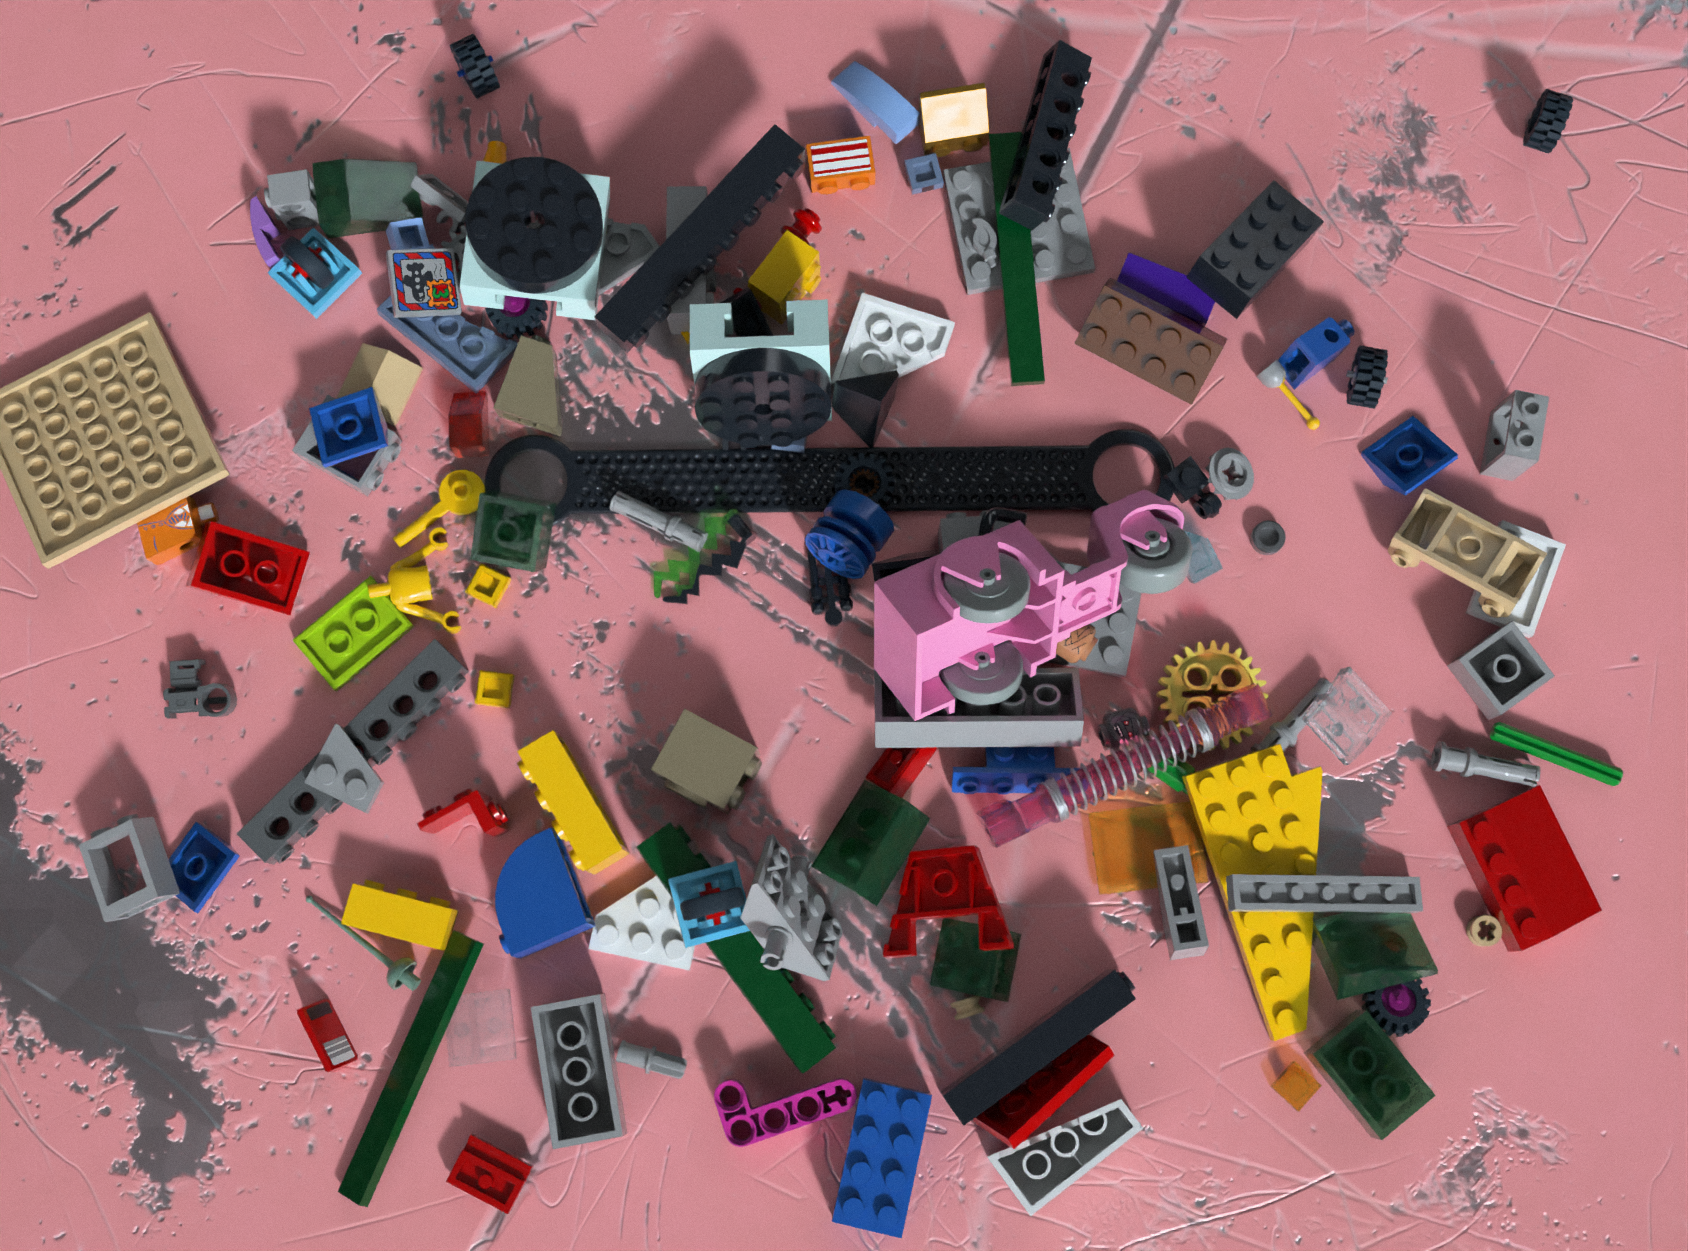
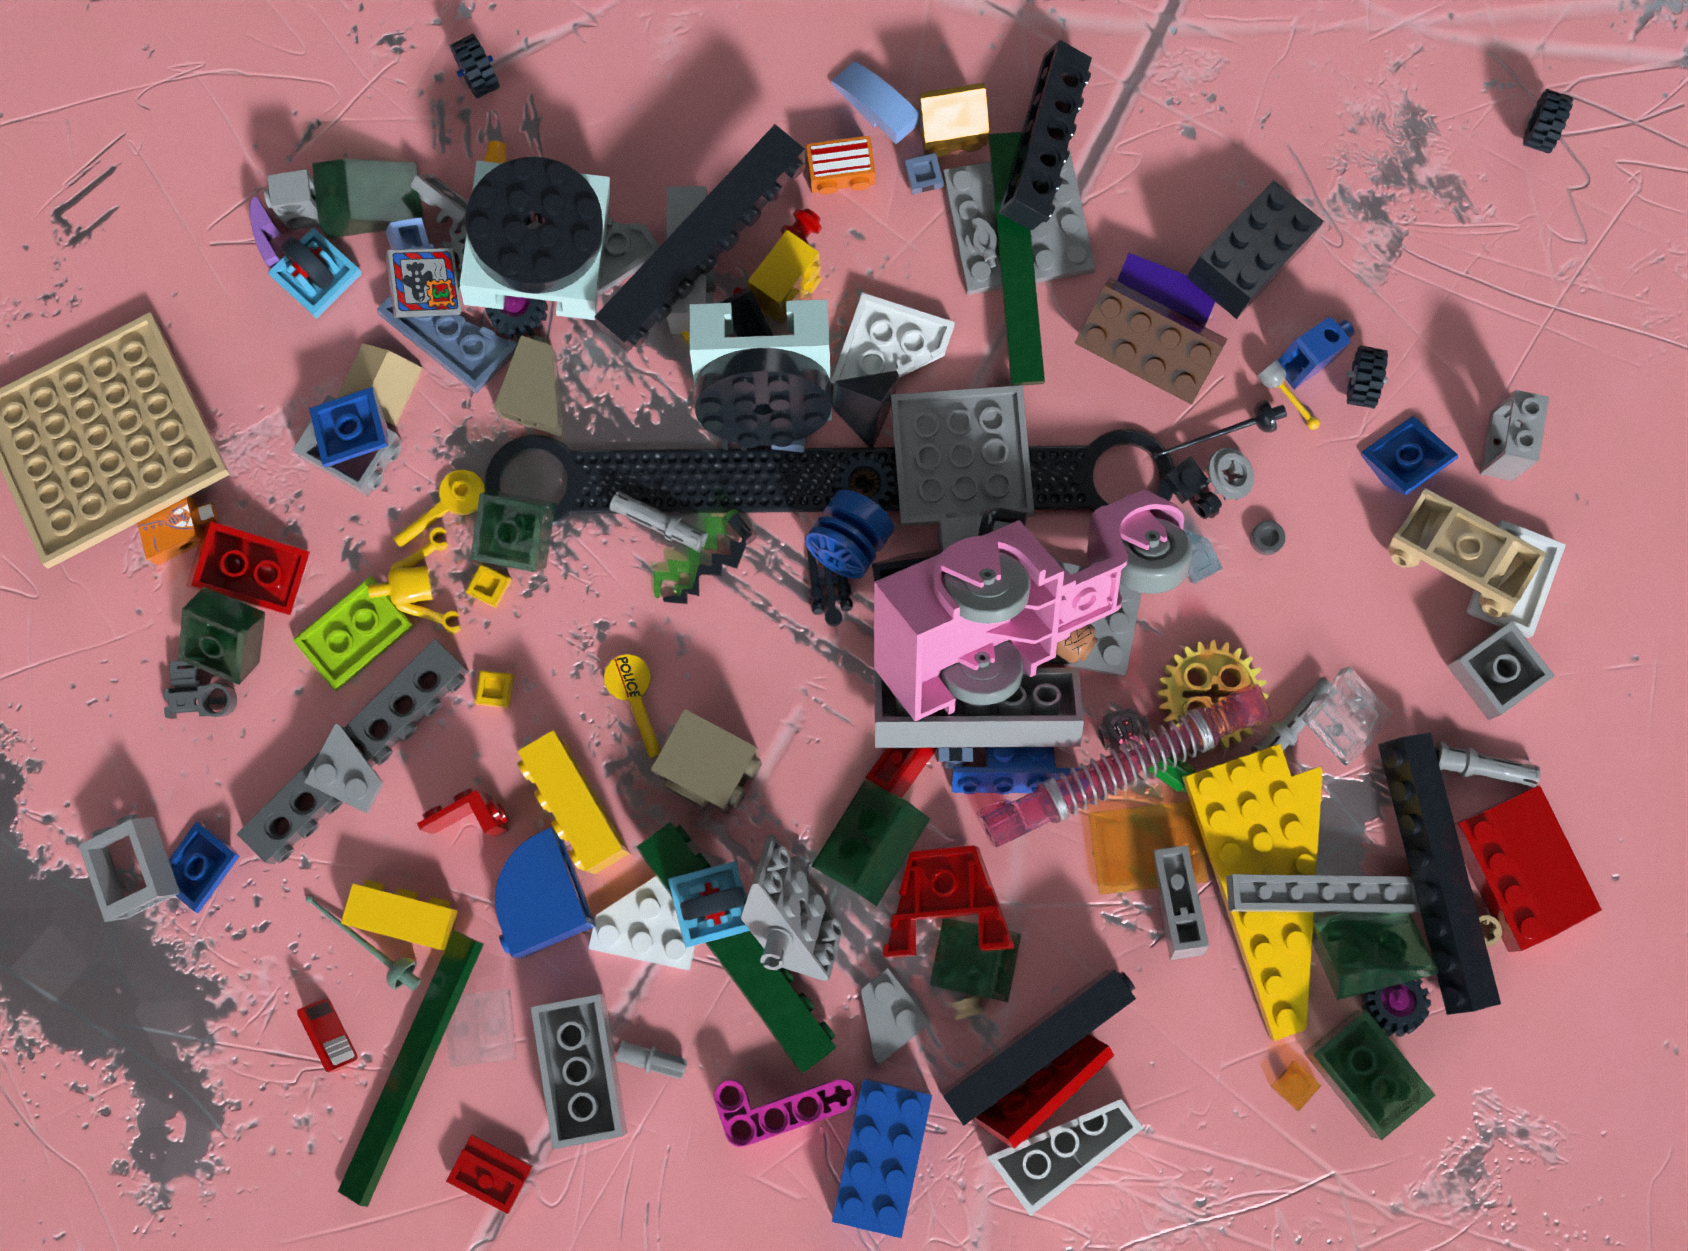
(221, 635): none -> clear green brick
(469, 424): clear red slope -> none
(627, 680): none -> yellow piece
(890, 1015): none -> light grey wing
(954, 756): none -> sand blue plate
(961, 453): none -> light grey plate
(1263, 417): none -> black sword
(1439, 874): none -> black brick
(1556, 754): green axle -> none

